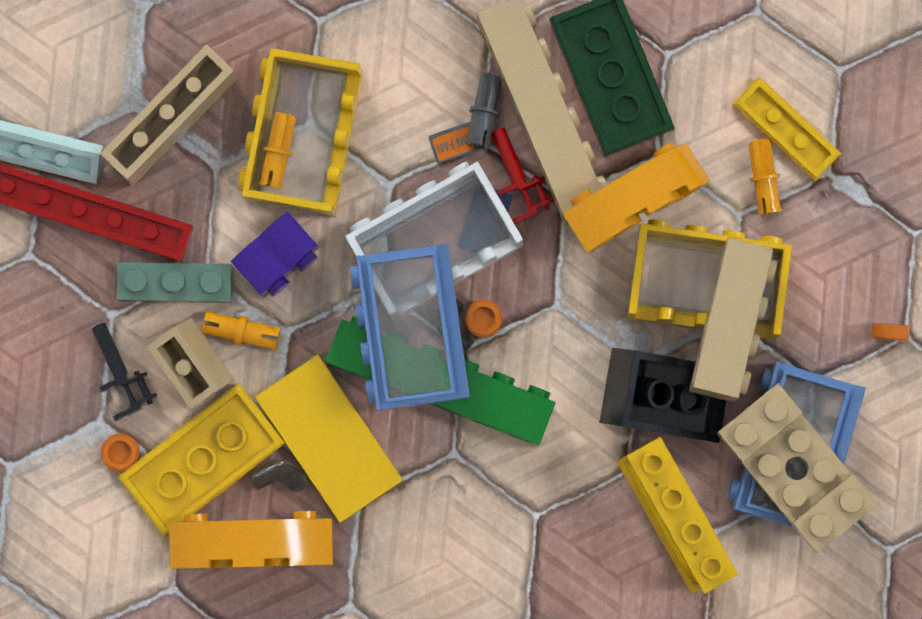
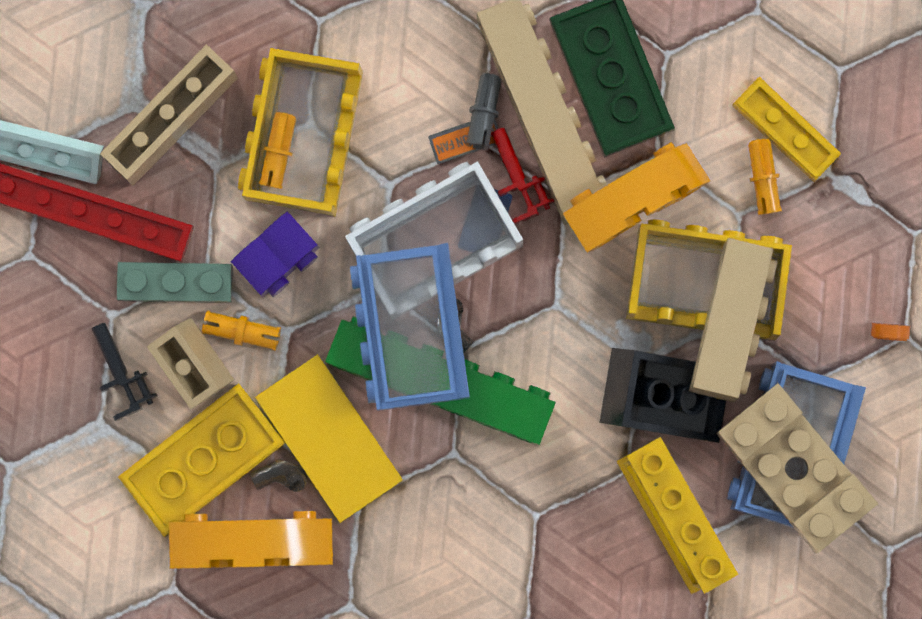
(120, 452): orange tile -> none
(483, 319): orange tile -> none

